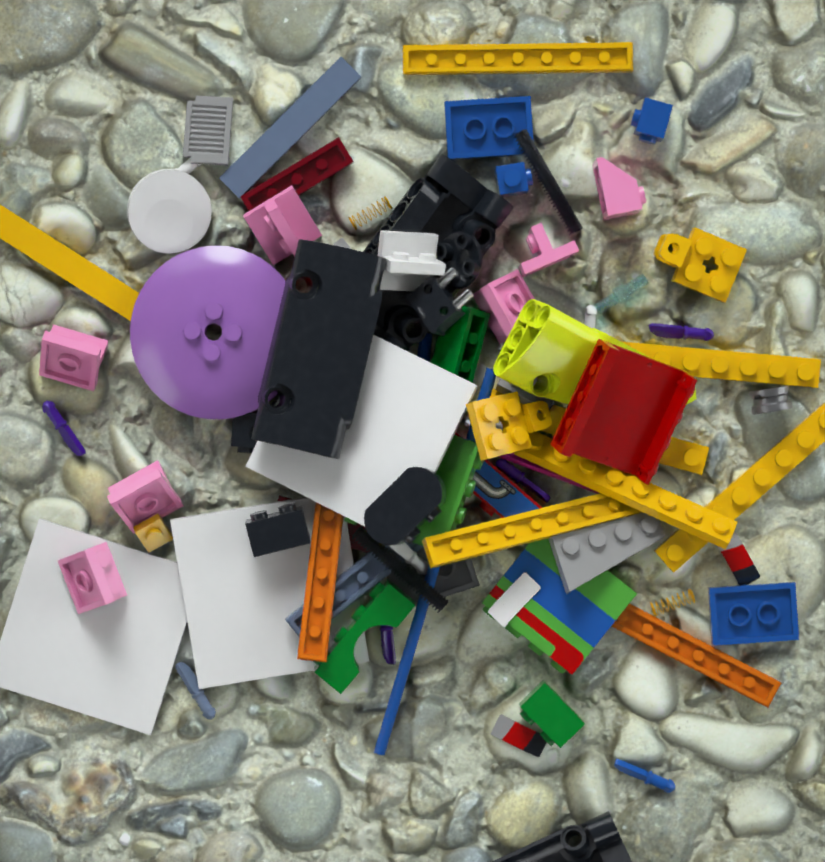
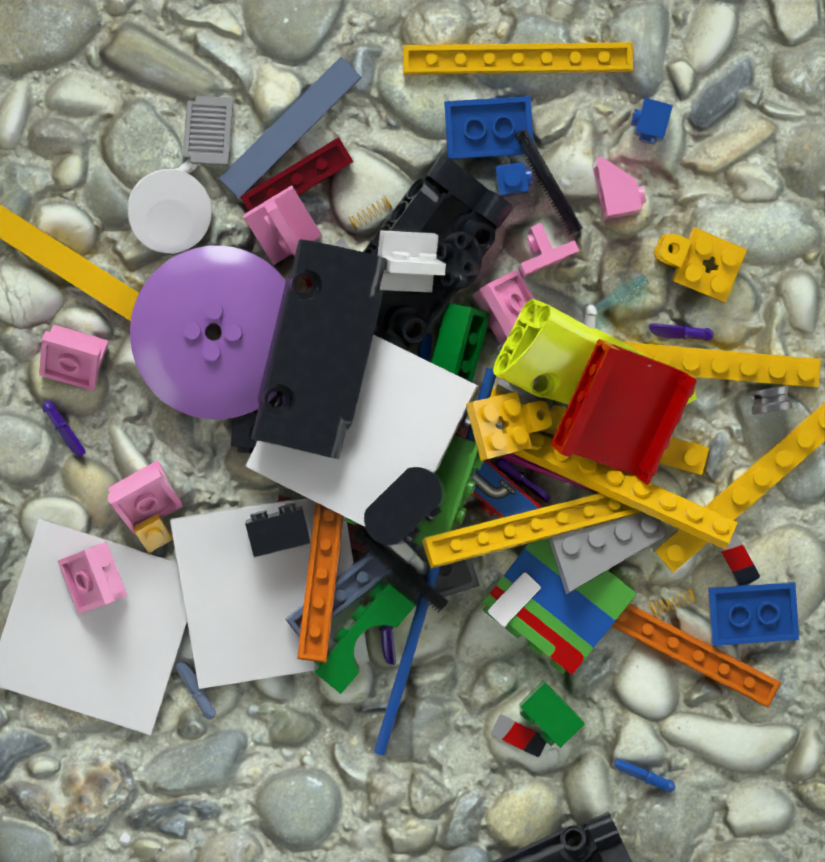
(436, 304): black piece -> none

